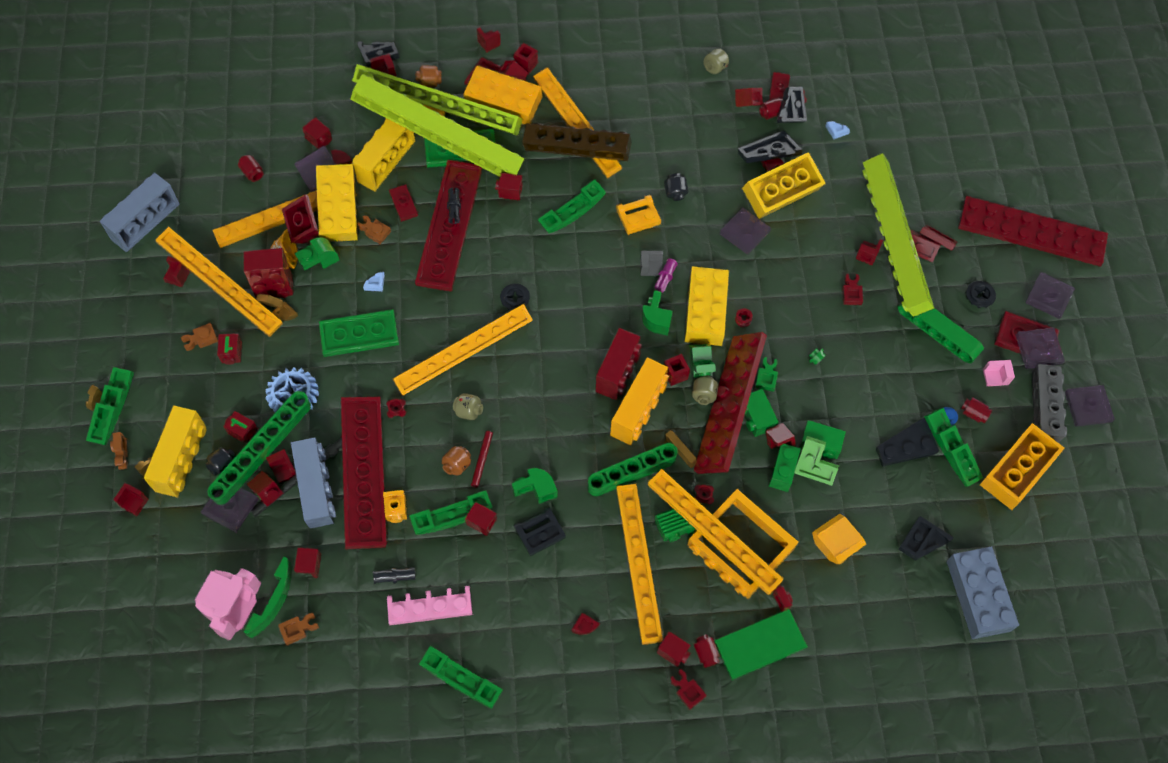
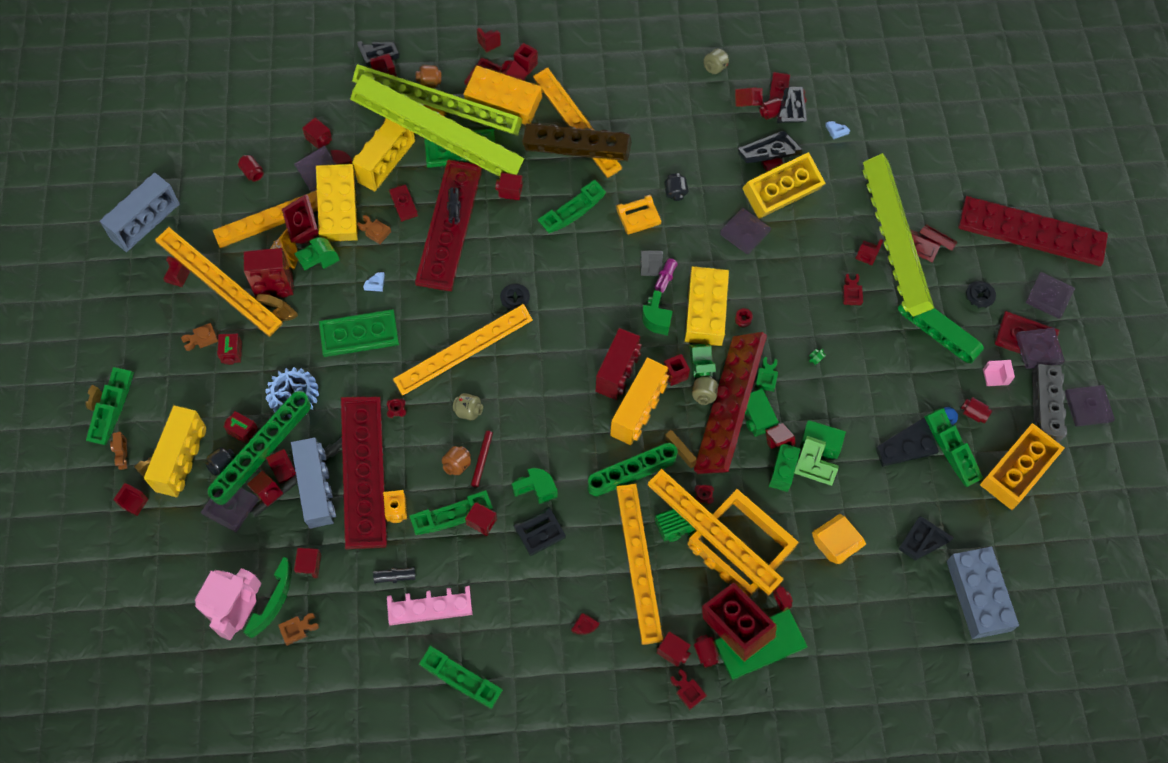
(739, 621): none -> dark red brick

